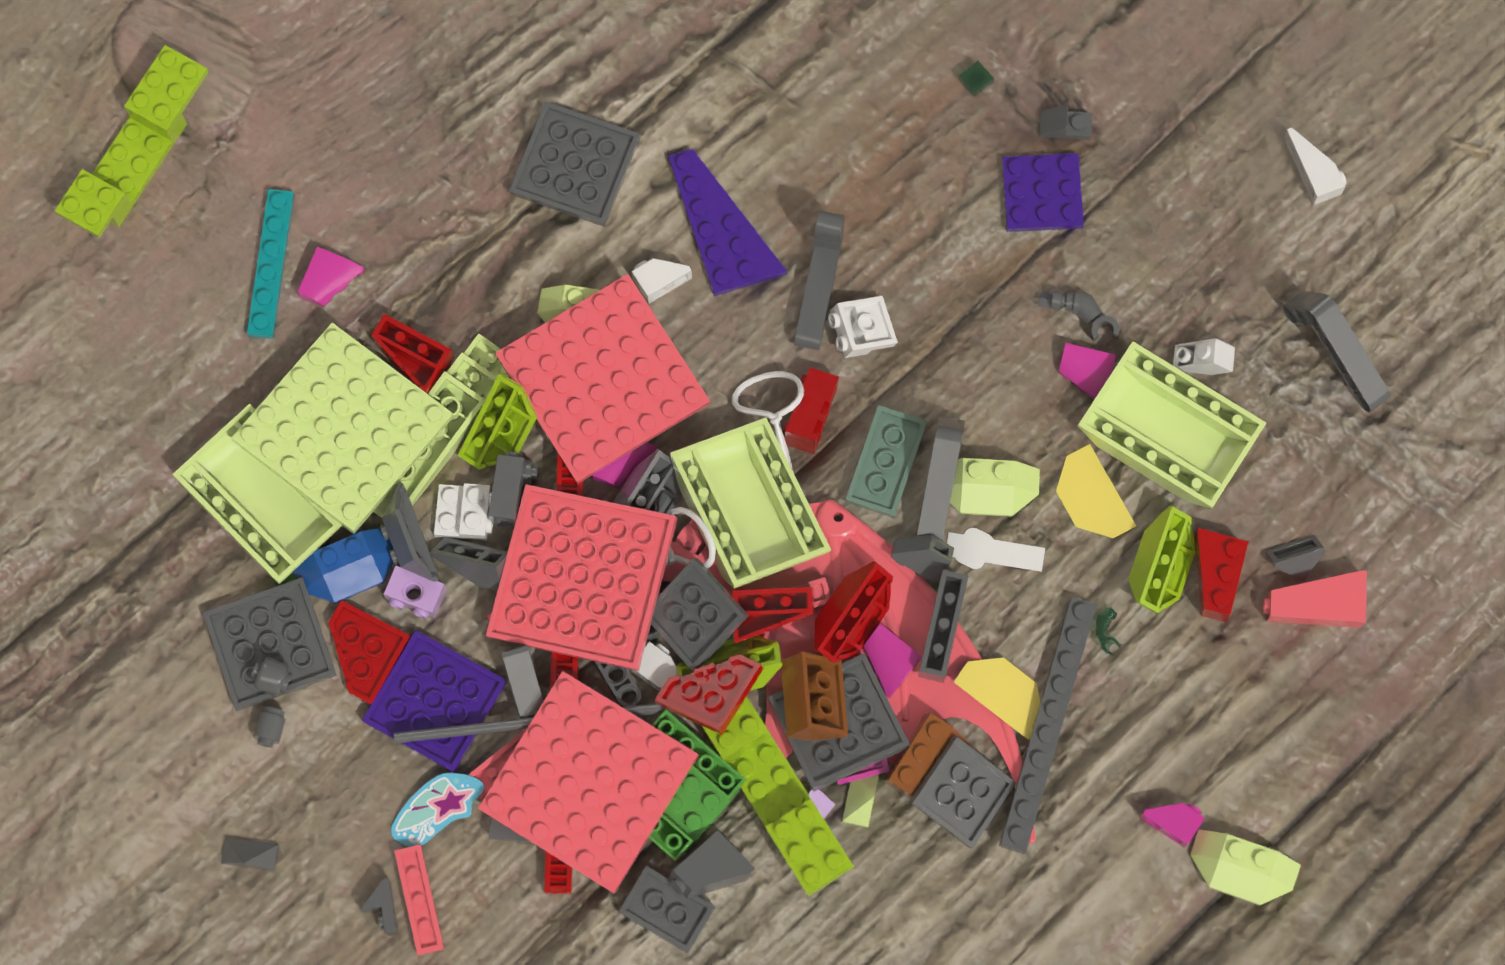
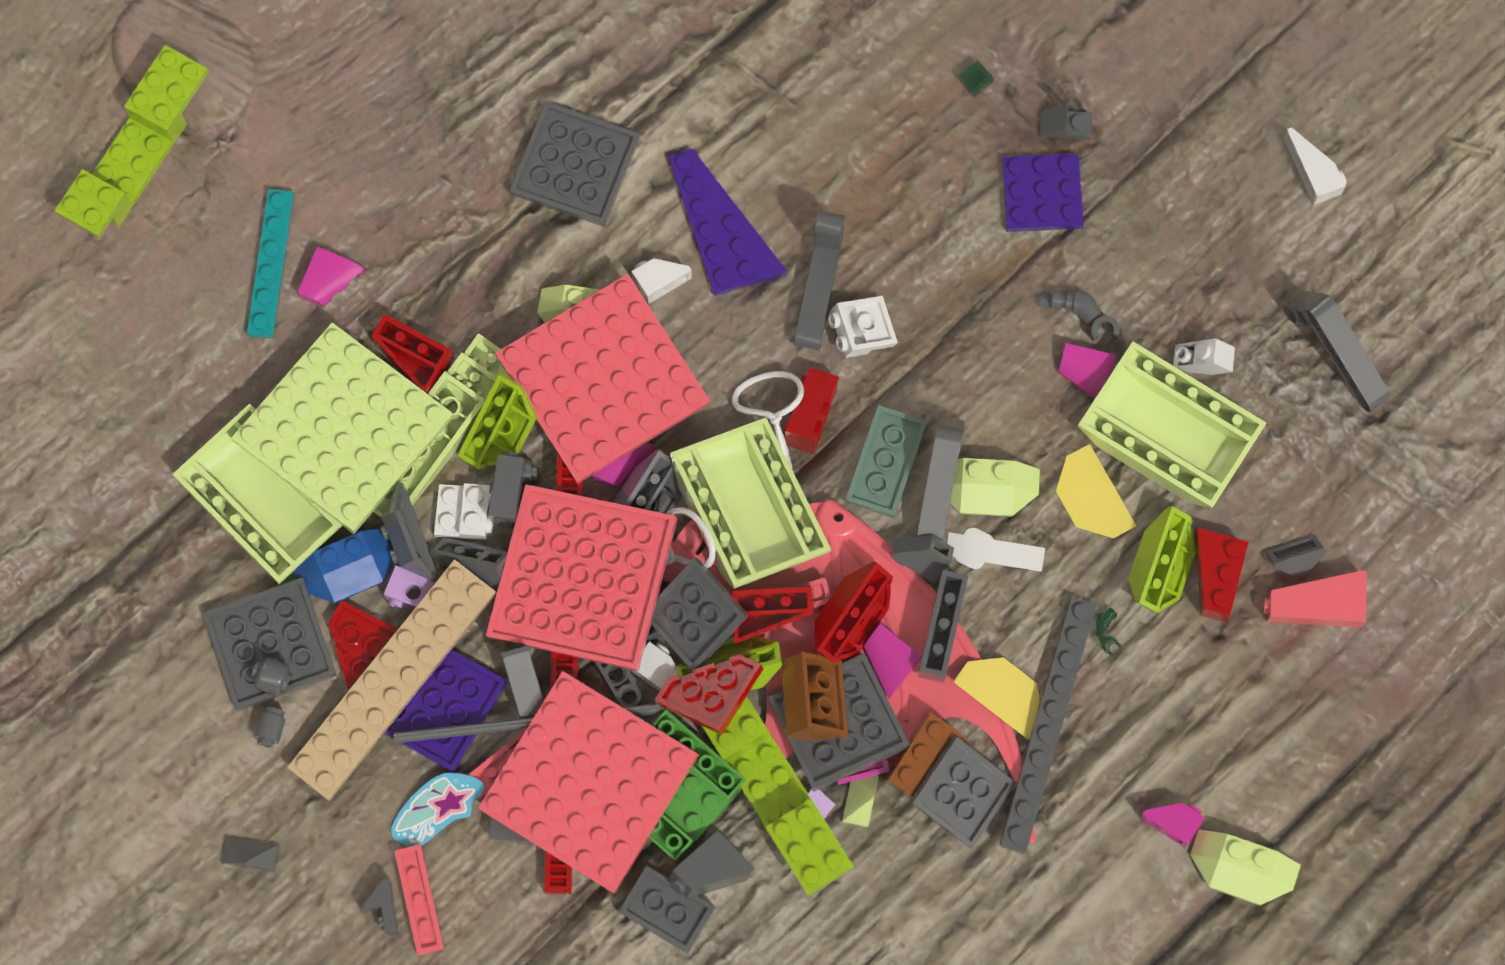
(391, 680): none -> tan plate

